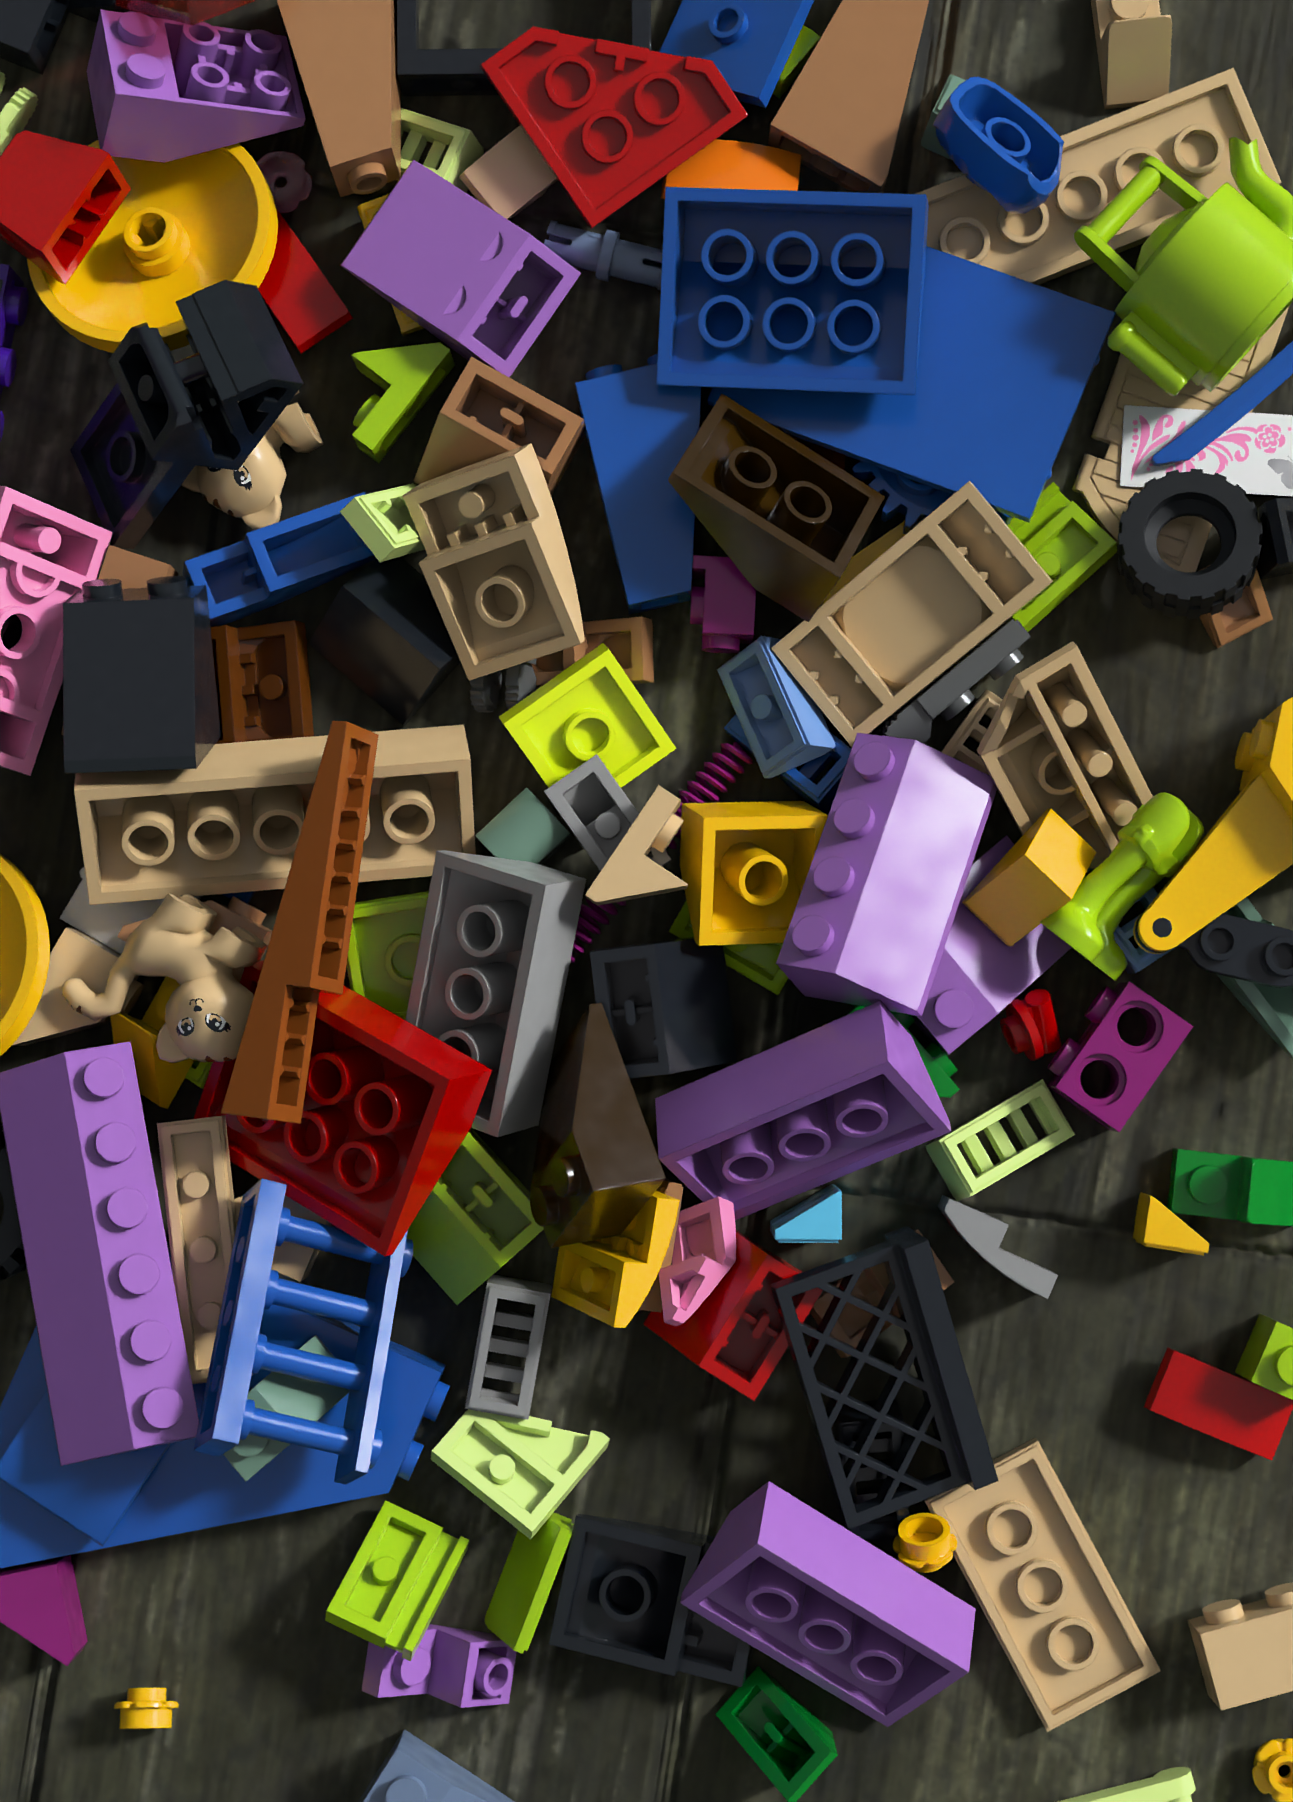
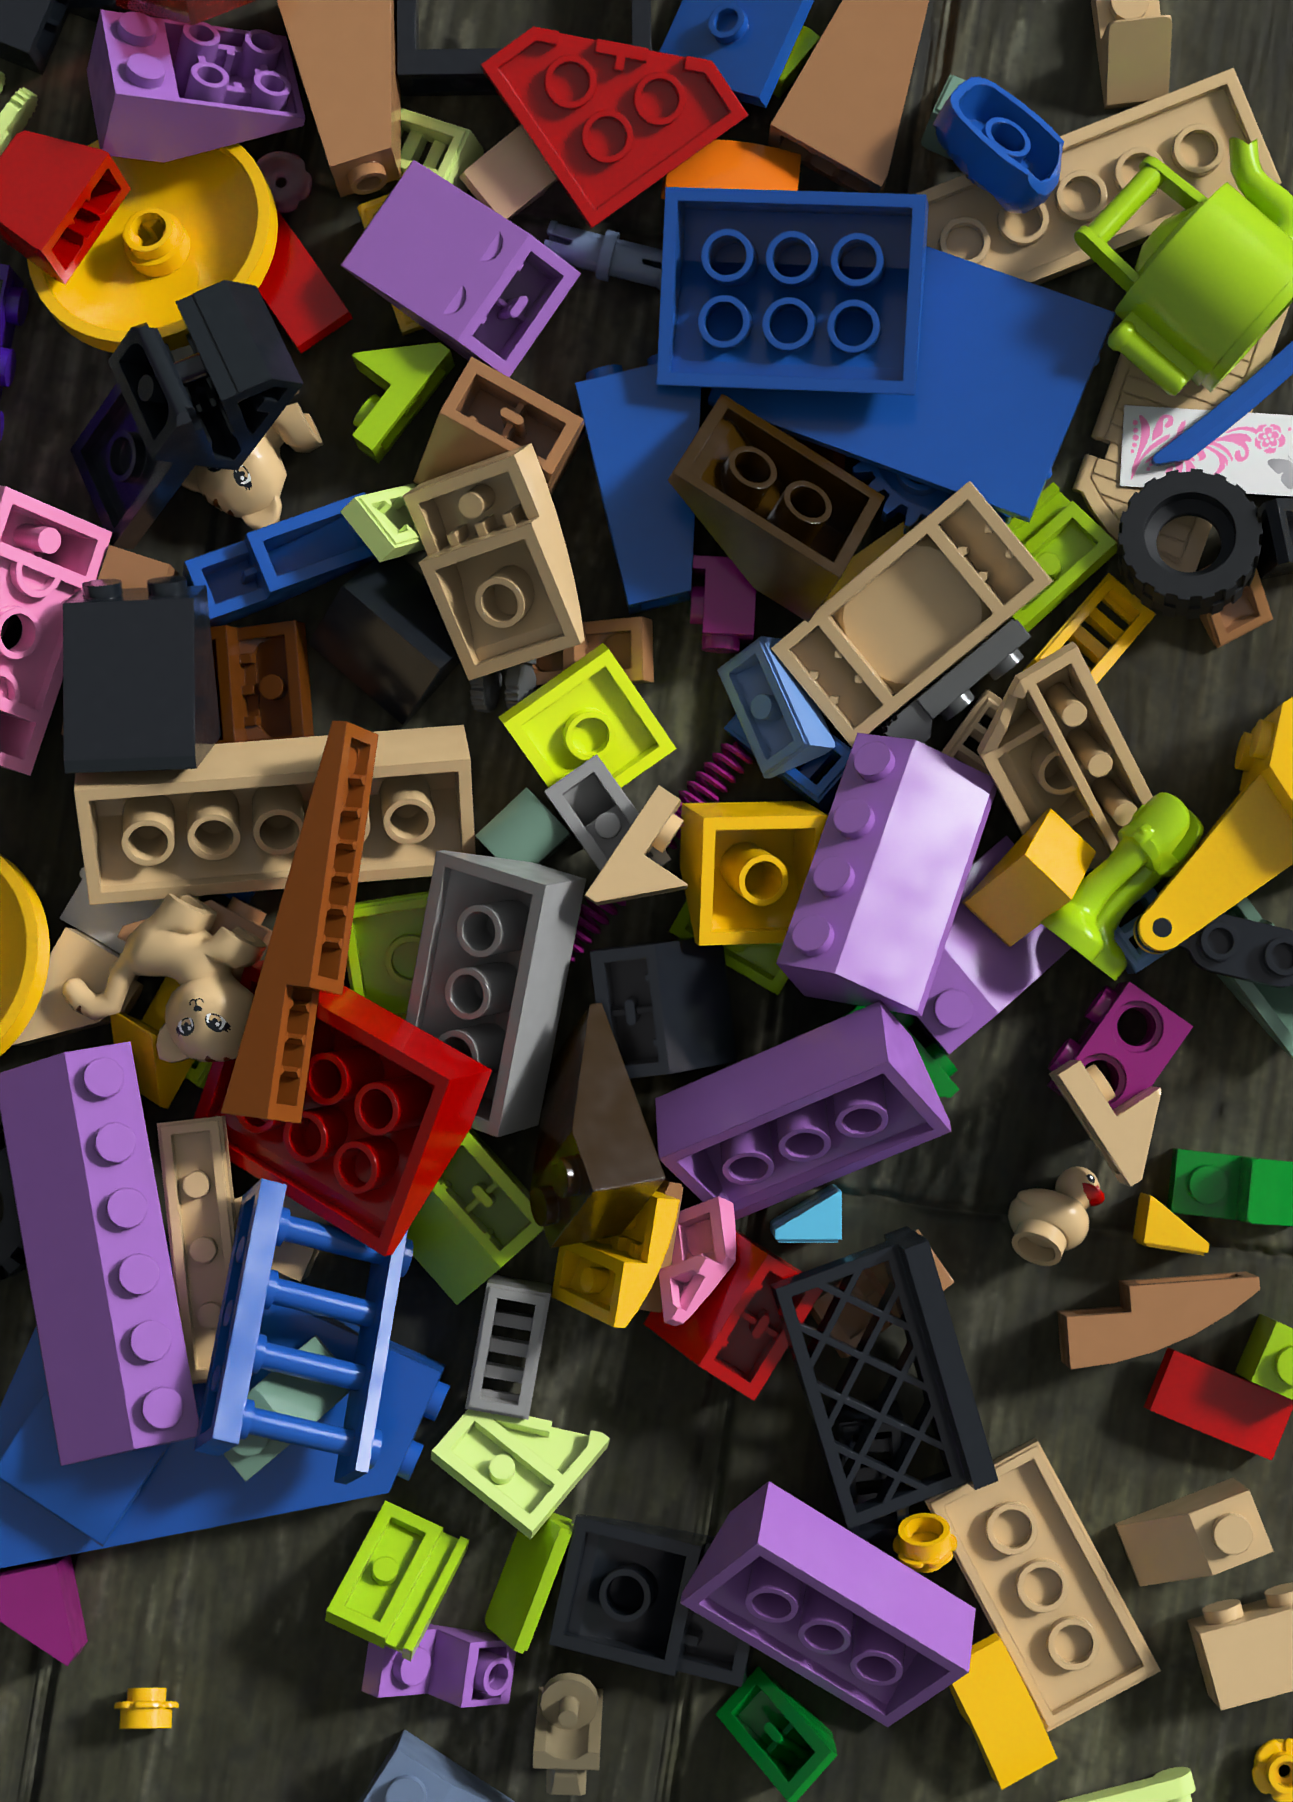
(568, 1732): none -> dark tan hips
(955, 1168): yellowish green slope -> none
(984, 1237): light grey slope -> none
(1002, 1714): none -> yellow slope
(1031, 1025): red plate -> none
(1054, 1221): none -> tan animal
(1119, 1133): none -> tan slope
(1123, 604): none -> yellow slope
(1150, 1316): none -> medium nougat slope
(1195, 1535): none -> tan slope

